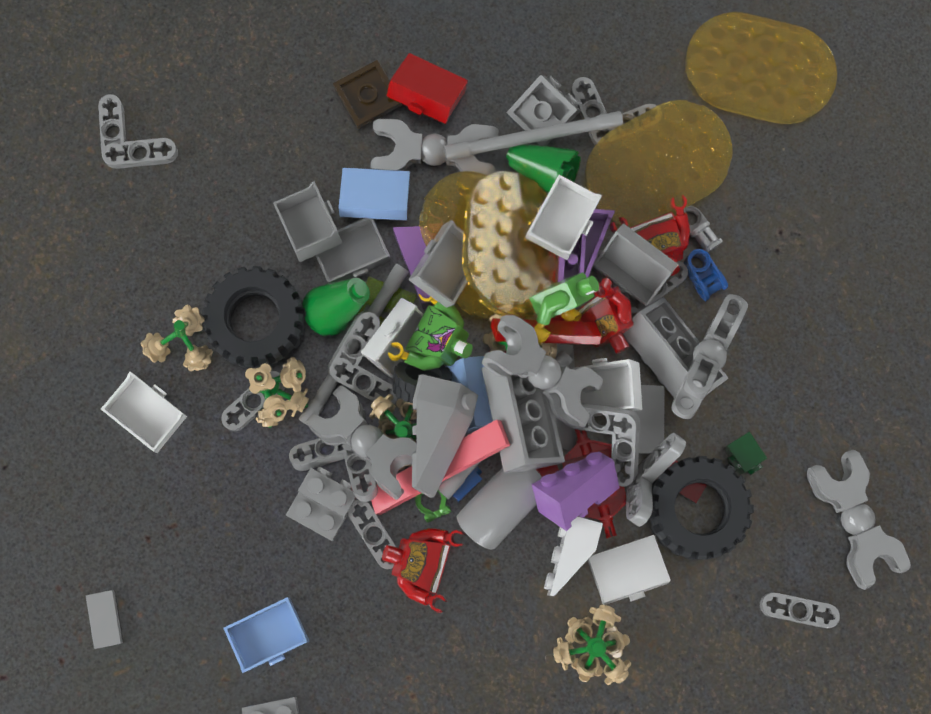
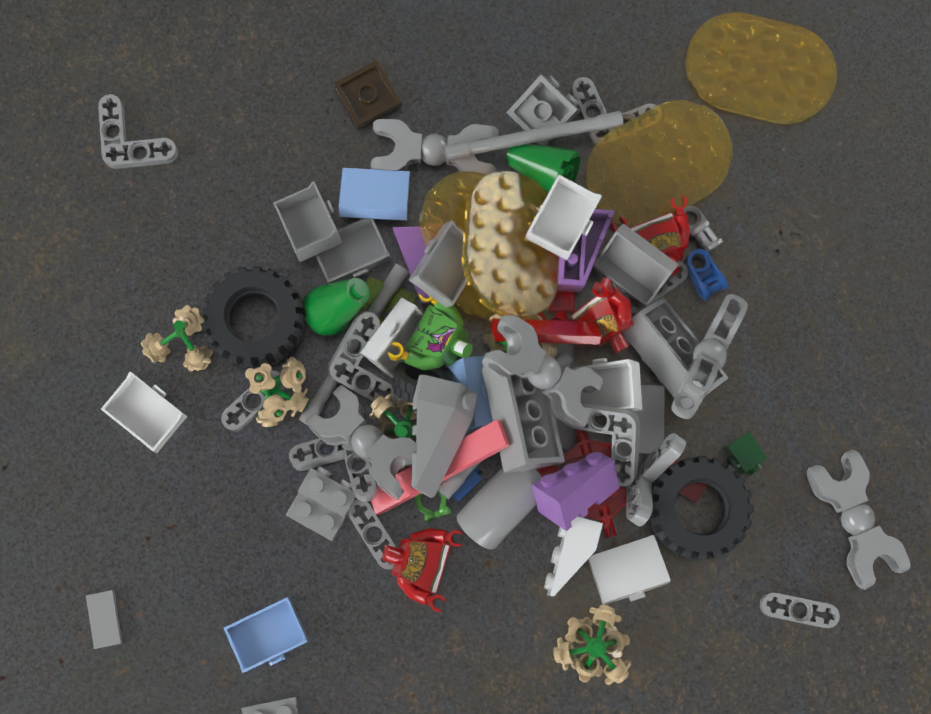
(426, 88): red container -> none
(562, 299): bright green torso -> none

